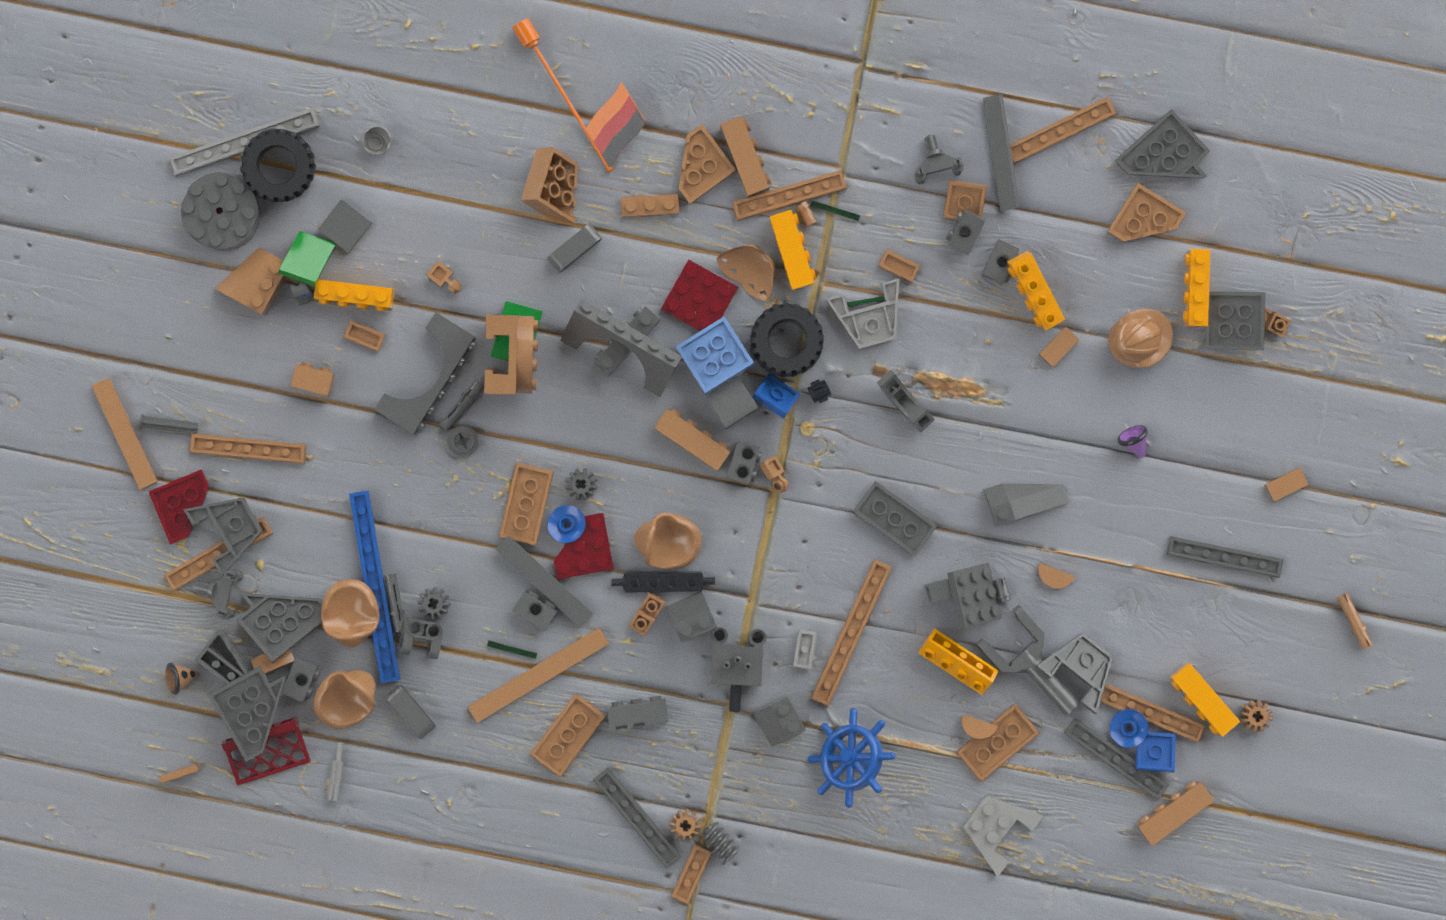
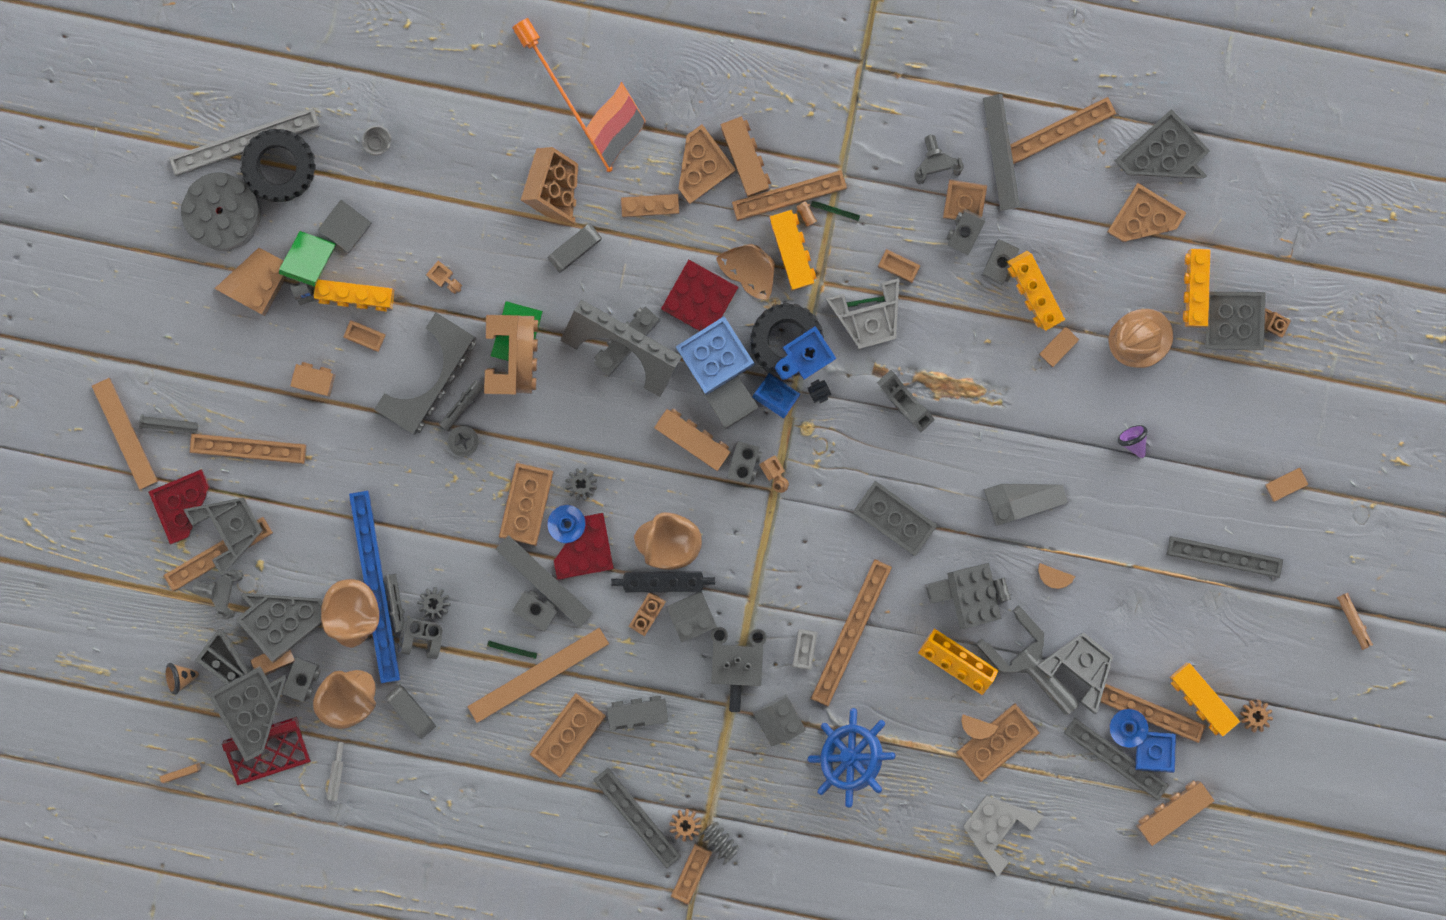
(798, 362): none -> blue plate

